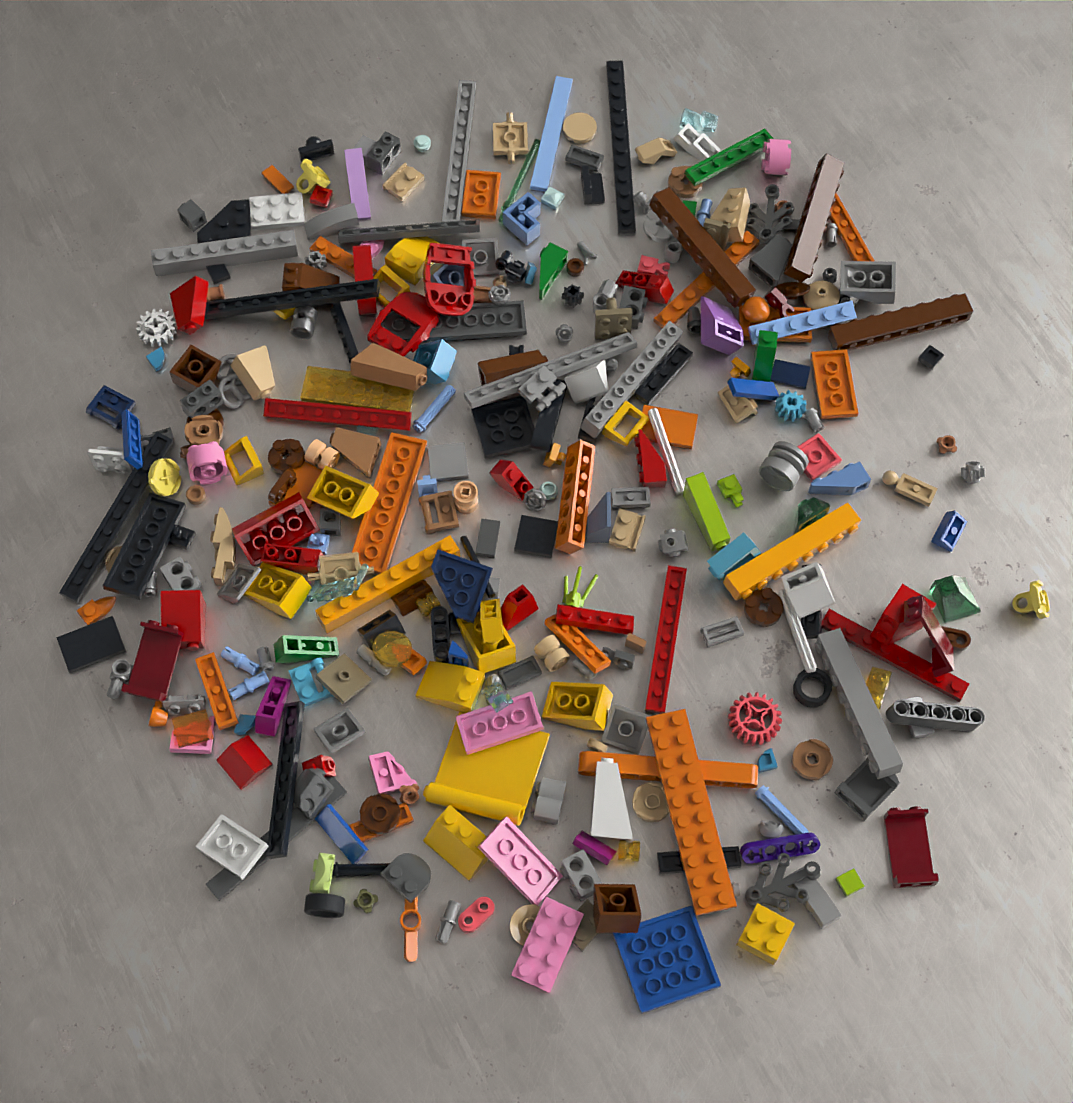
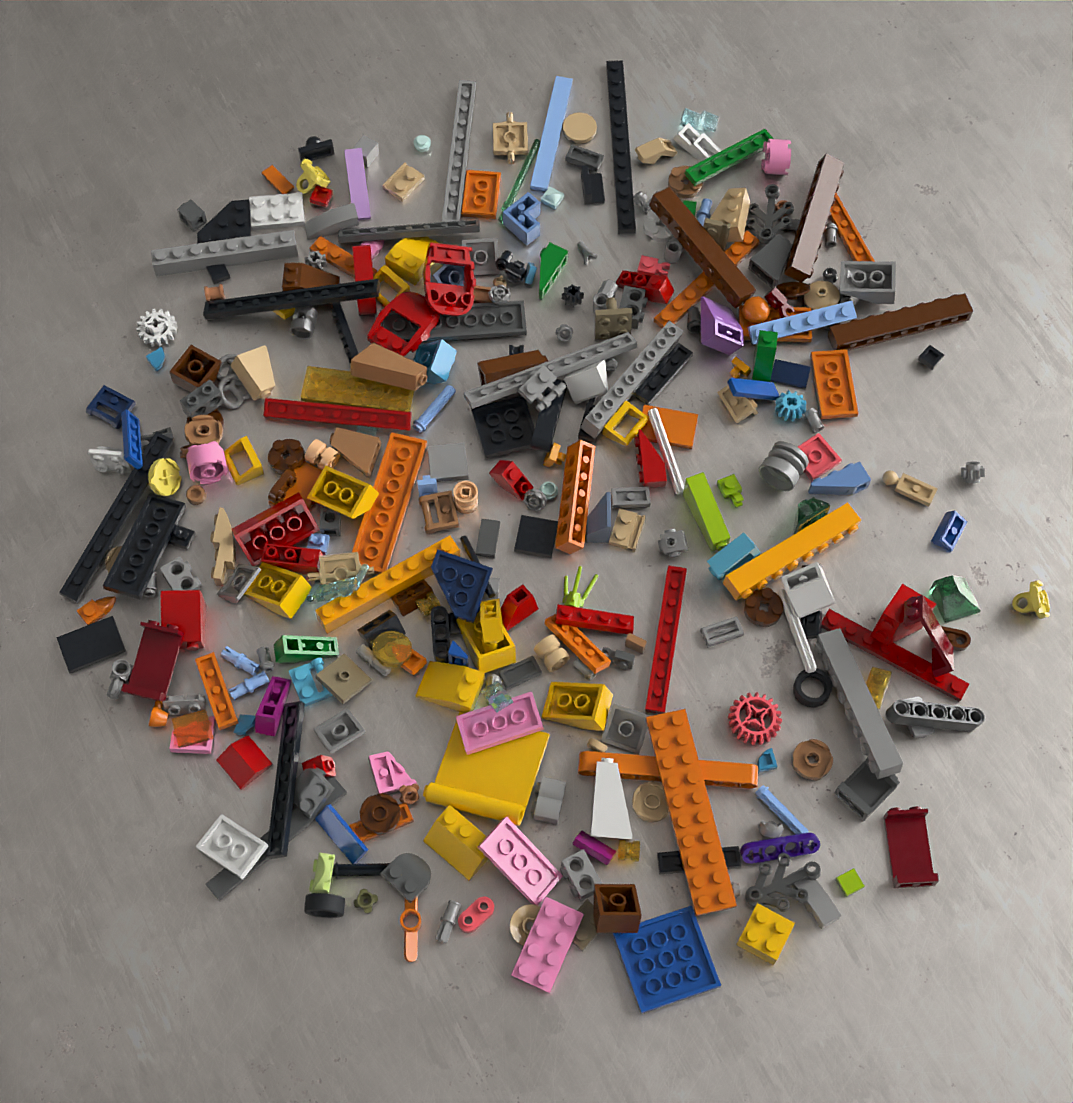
(190, 304): red slope -> none
(383, 153): dark grey brick -> none
(575, 267): reddish brown tile -> none
(950, 440): nougat plate -> none

